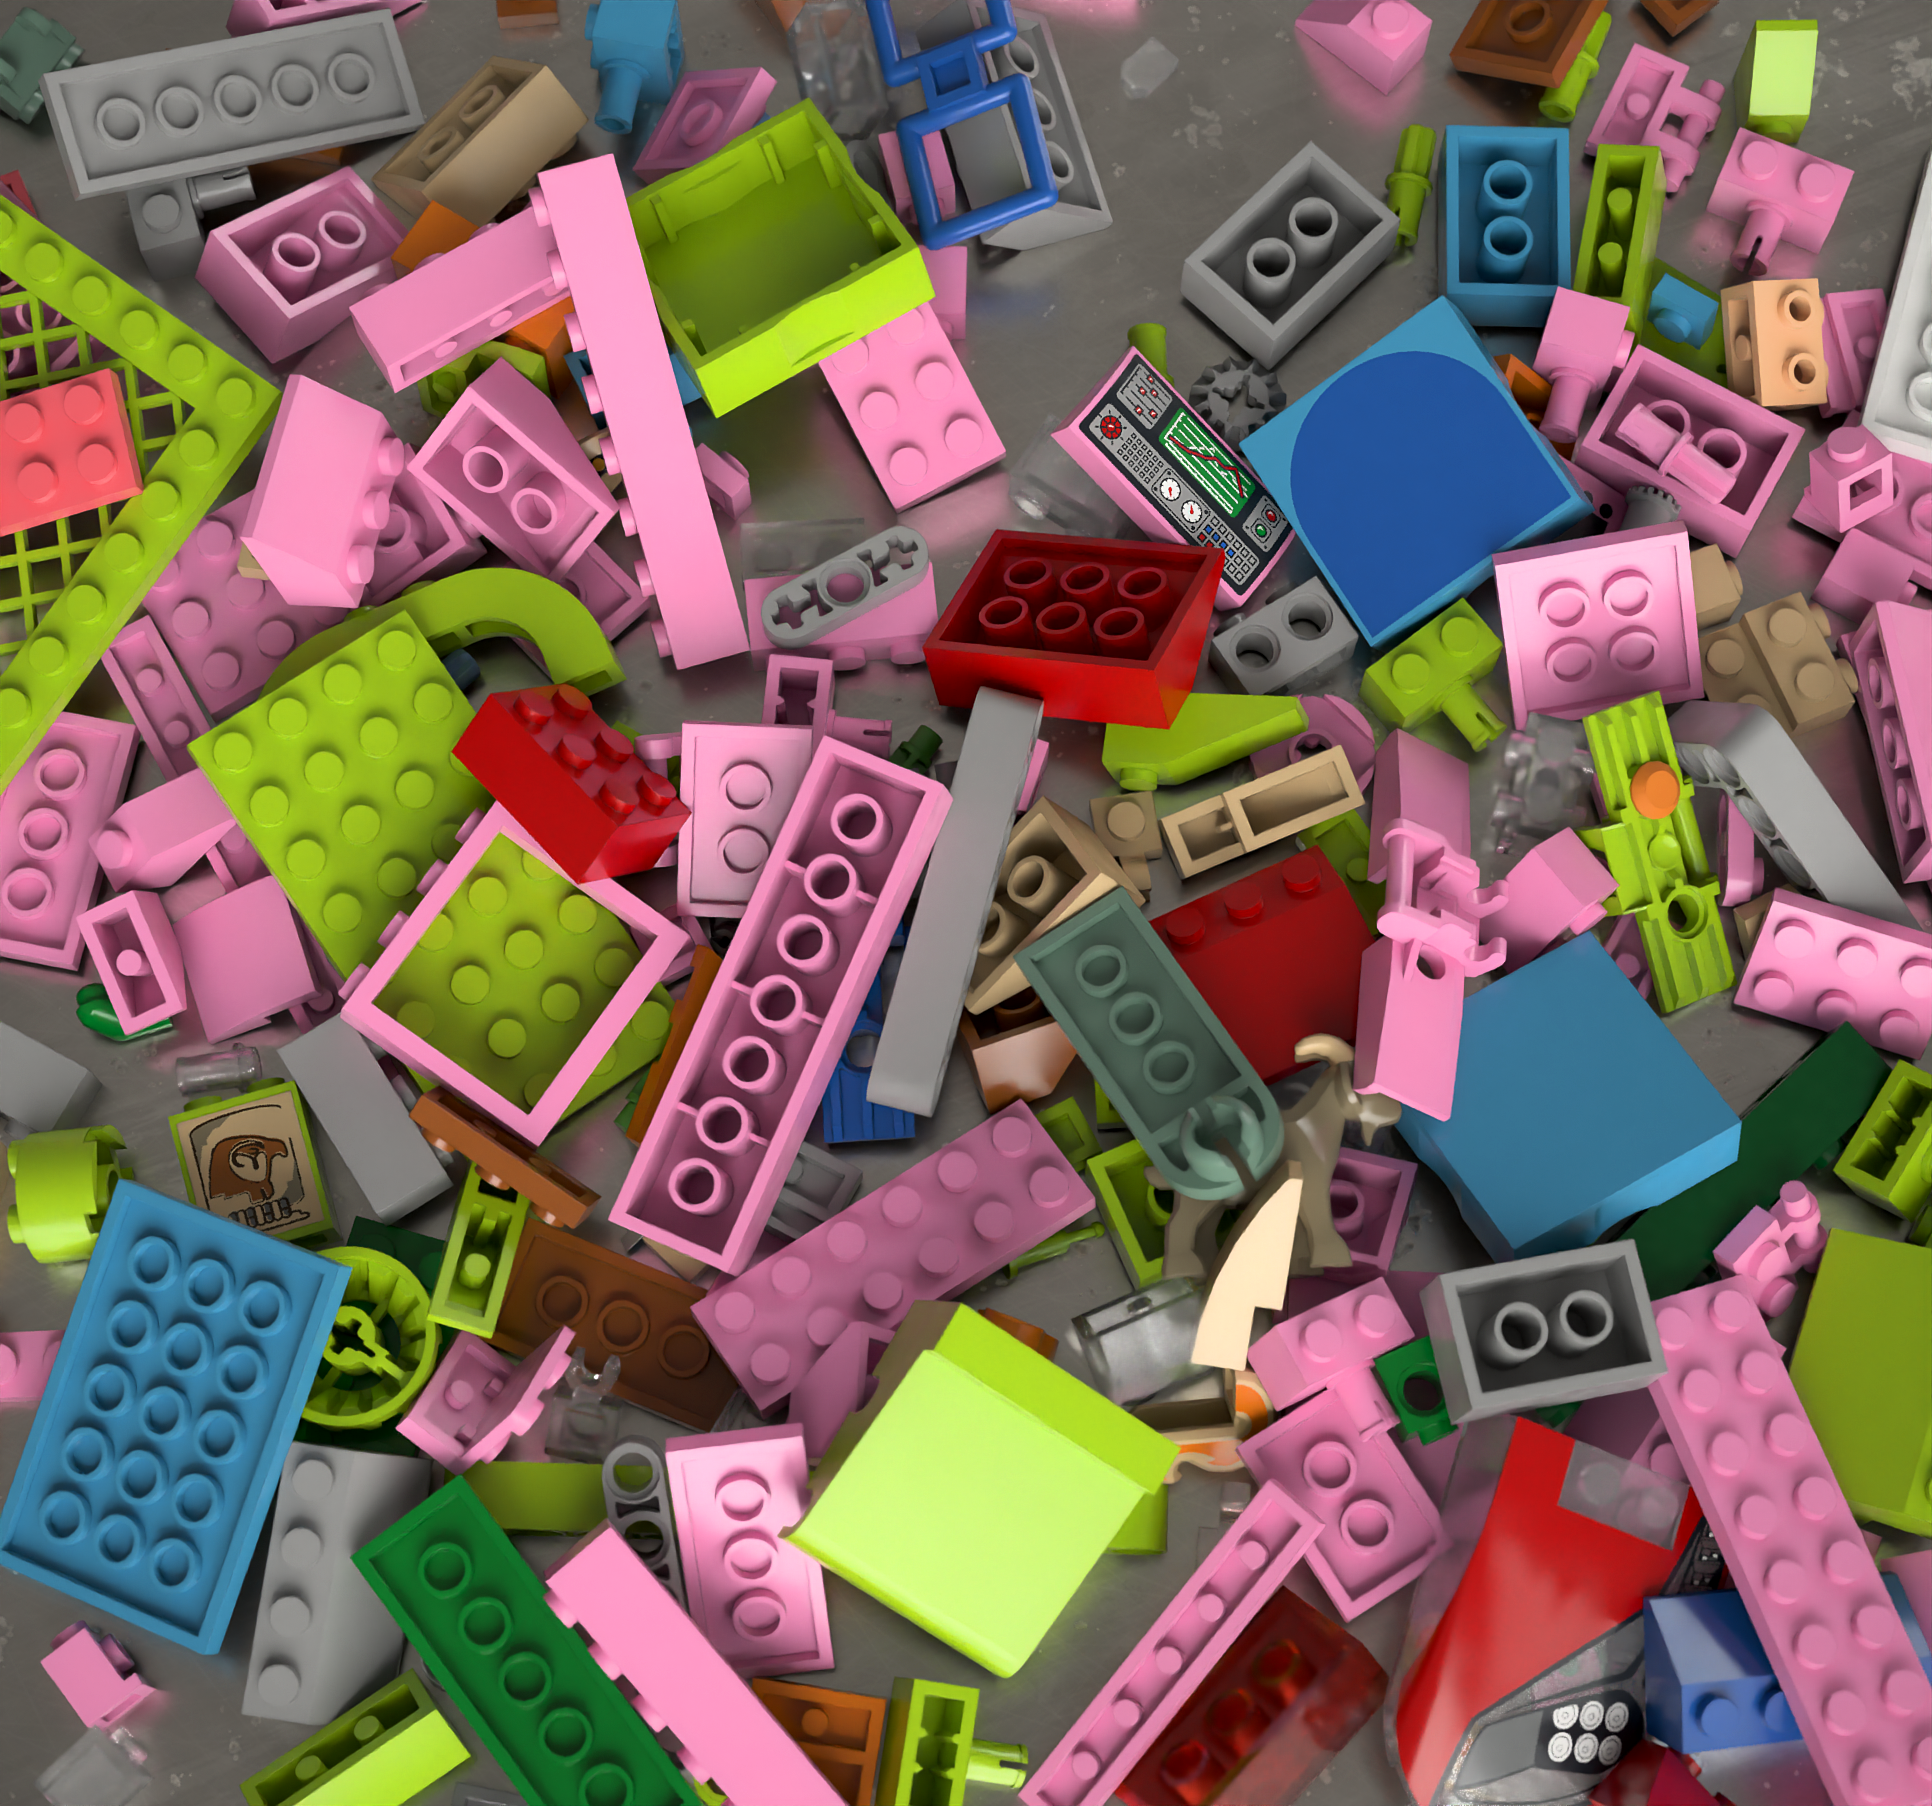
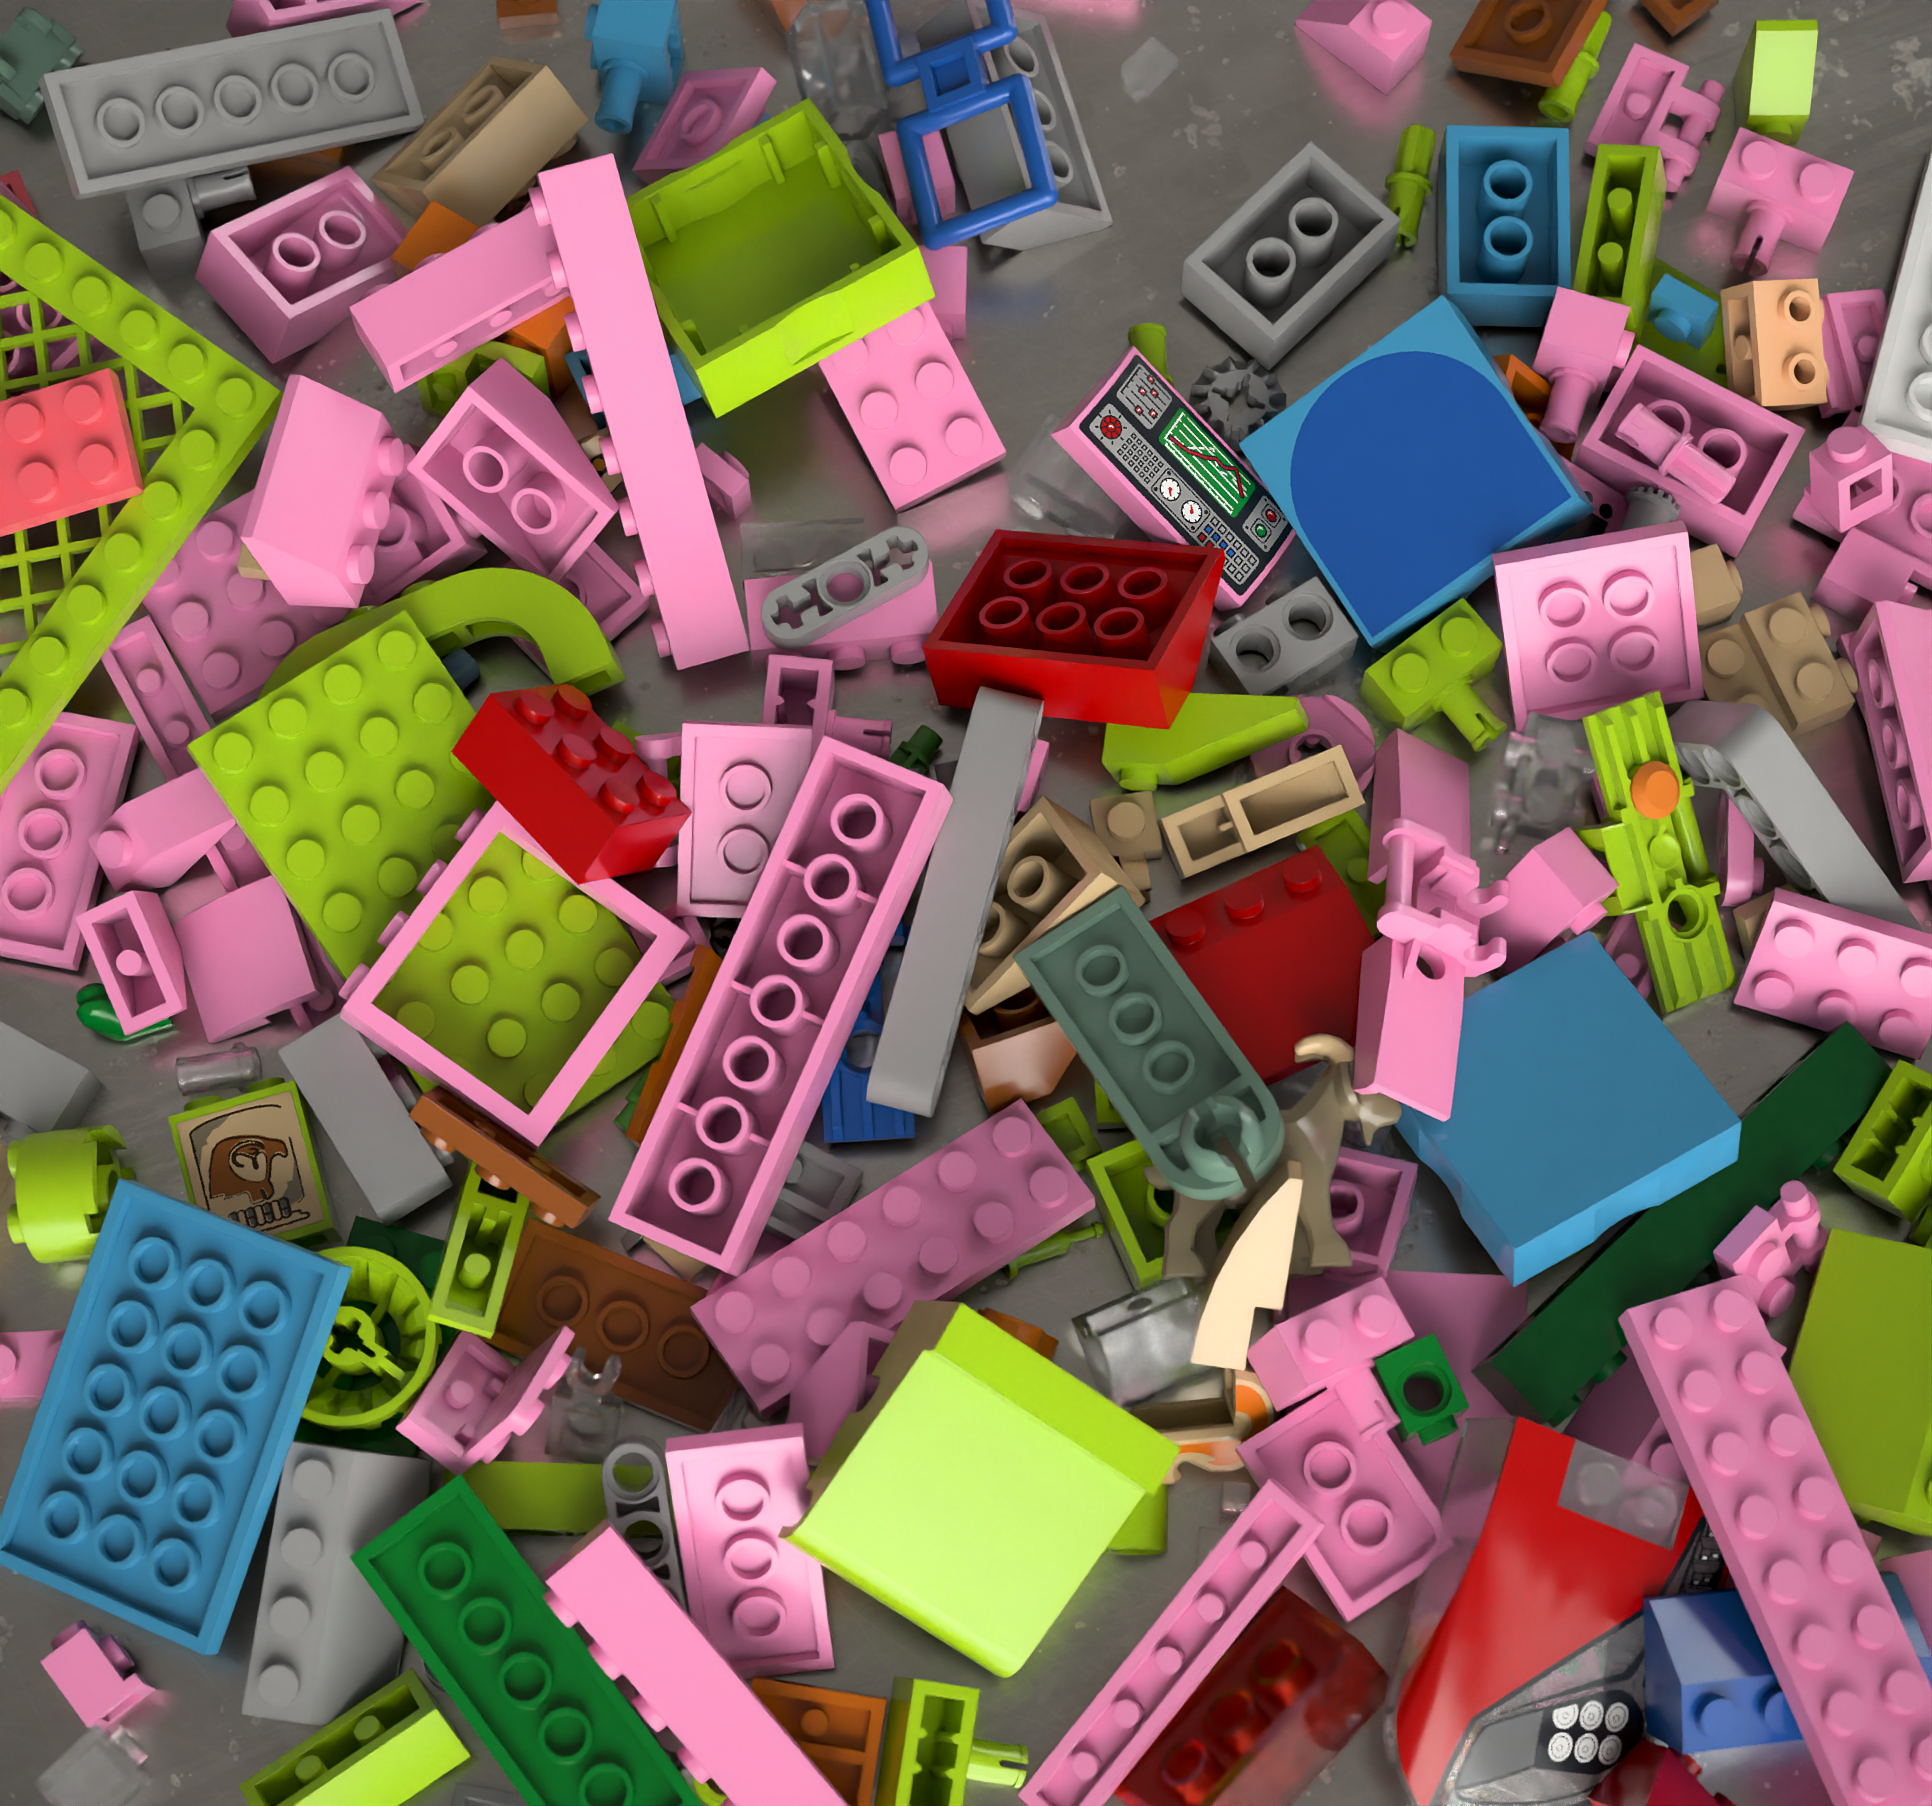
(1542, 1331): light grey brick -> none

